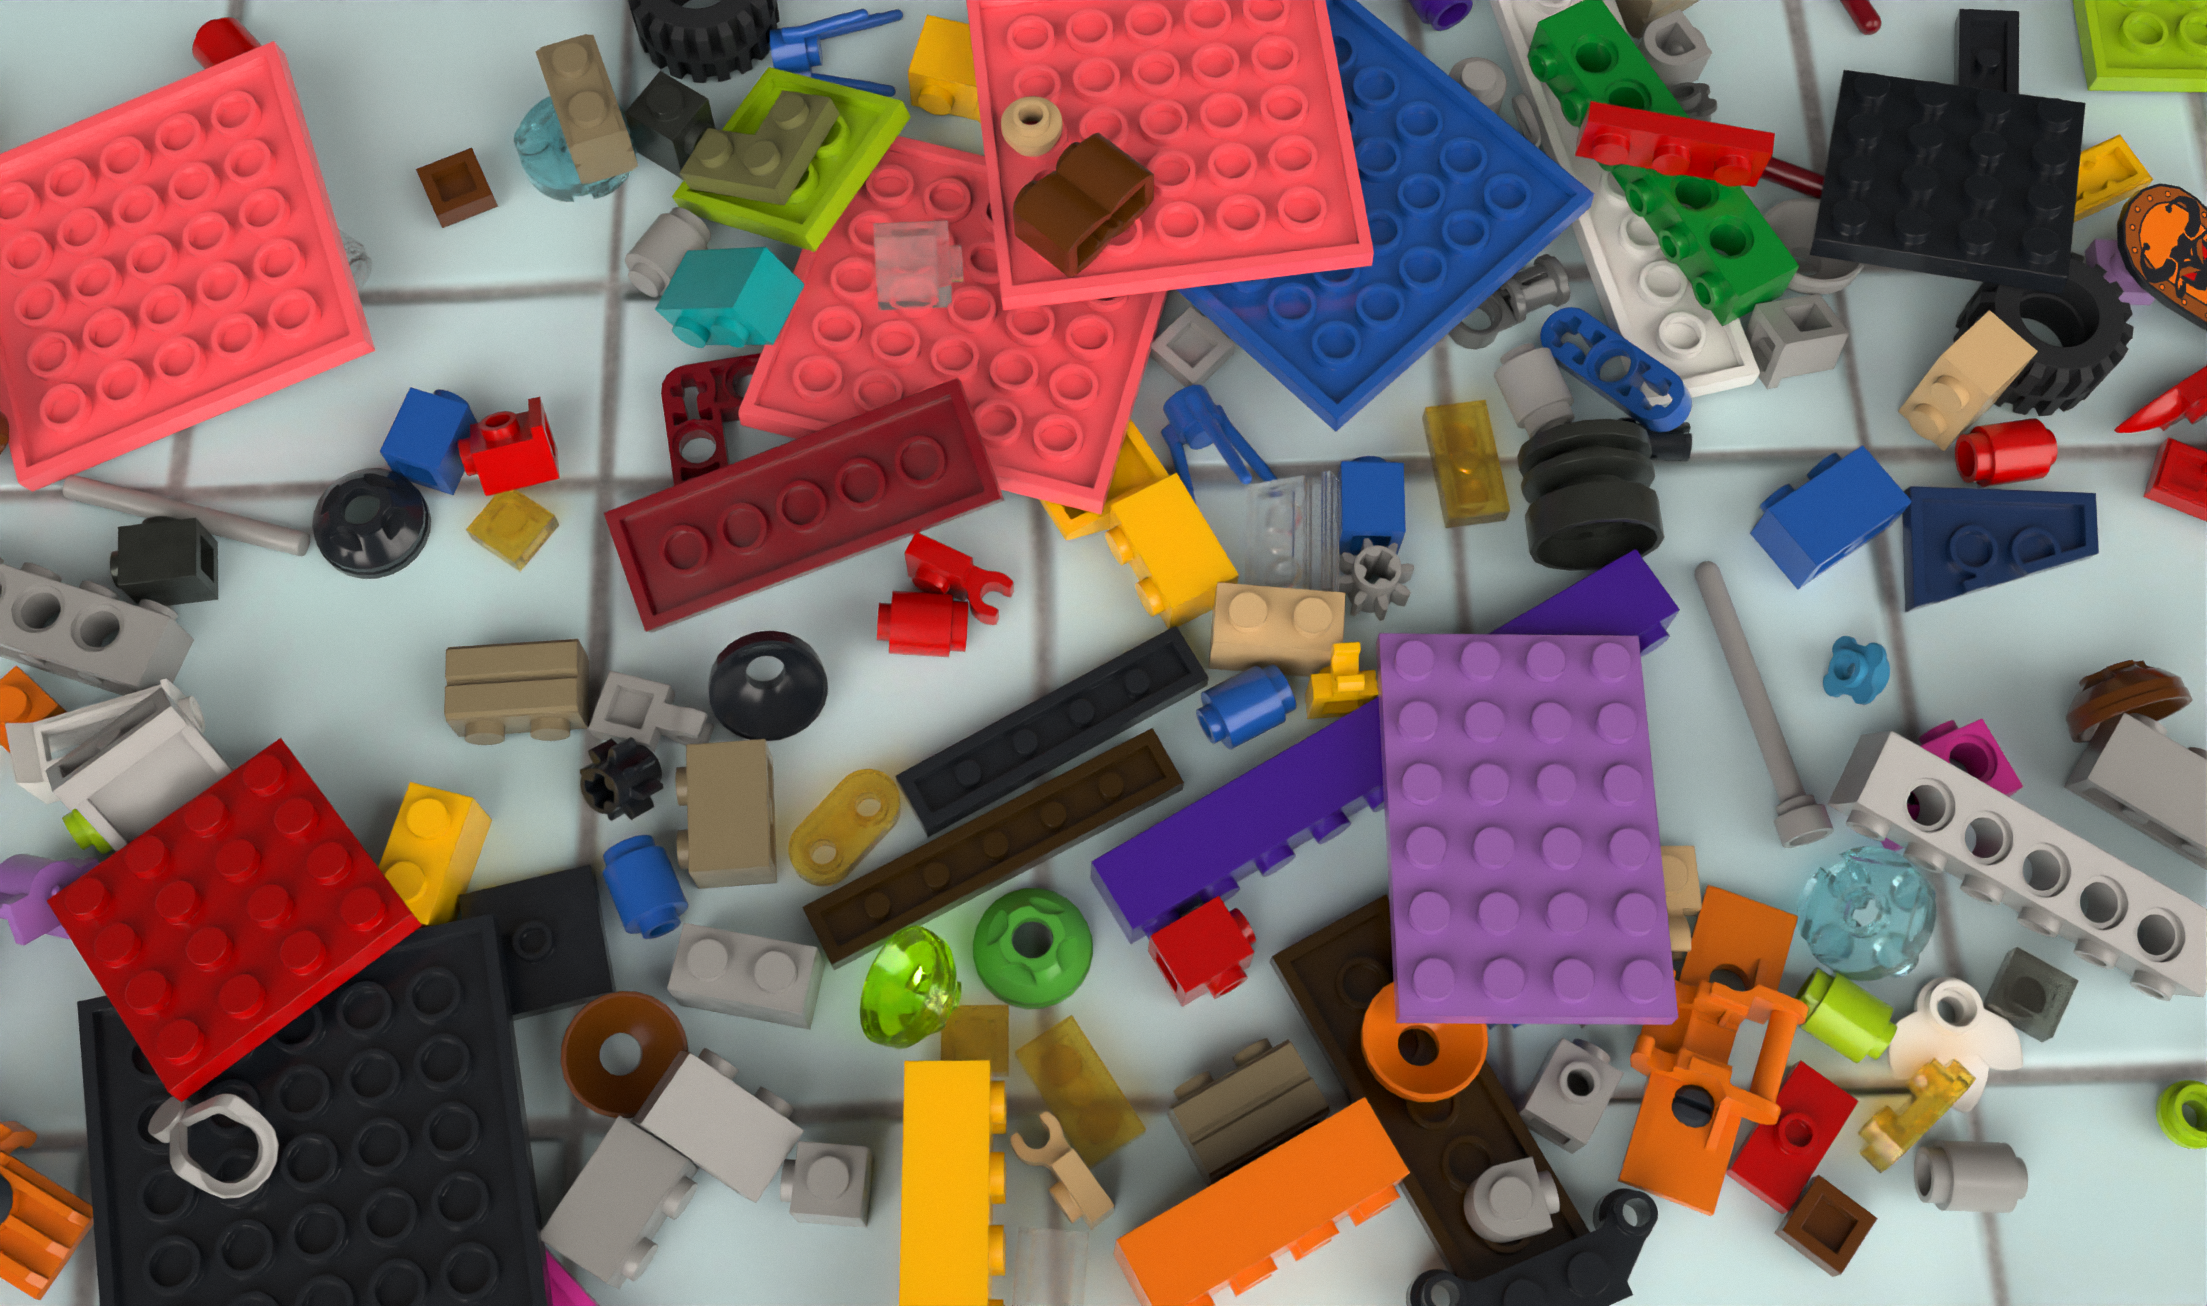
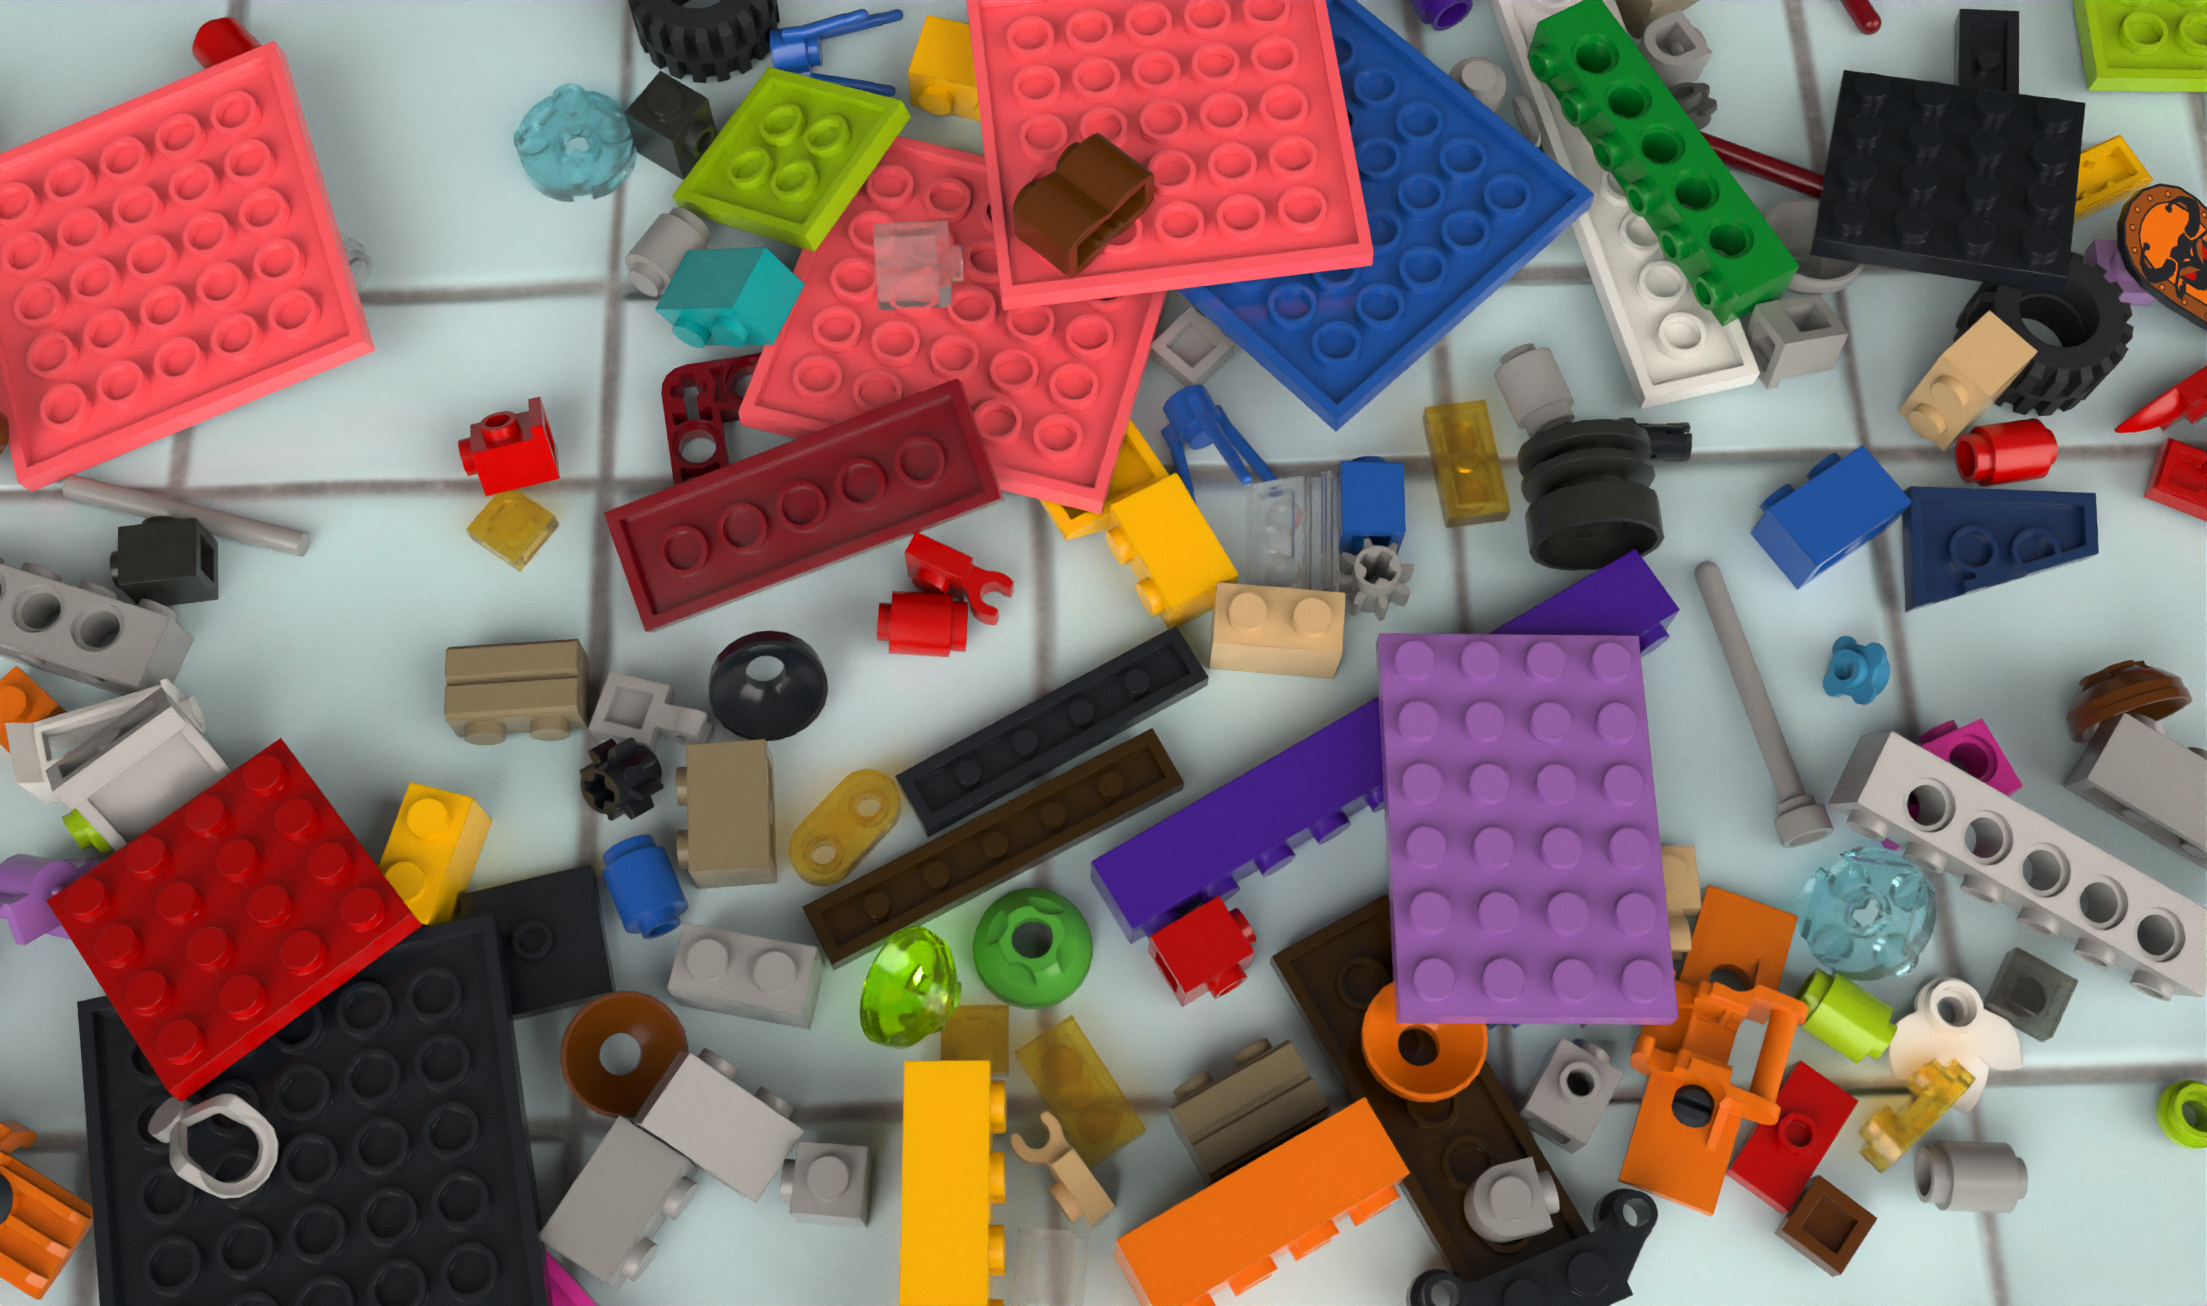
(385, 542): black piece -> none
(426, 438): blue brick -> none
(456, 187): reddish brown plate -> none
(587, 108): dark tan brick -> none
(767, 163): olive plate -> none
(1036, 138): tan plate -> none
(1245, 706): blue brick -> none
(1340, 686): yellow plate -> none
(1521, 294): dark grey connector -> none
(1624, 392): blue beam -> none
(1674, 144): red plate -> none

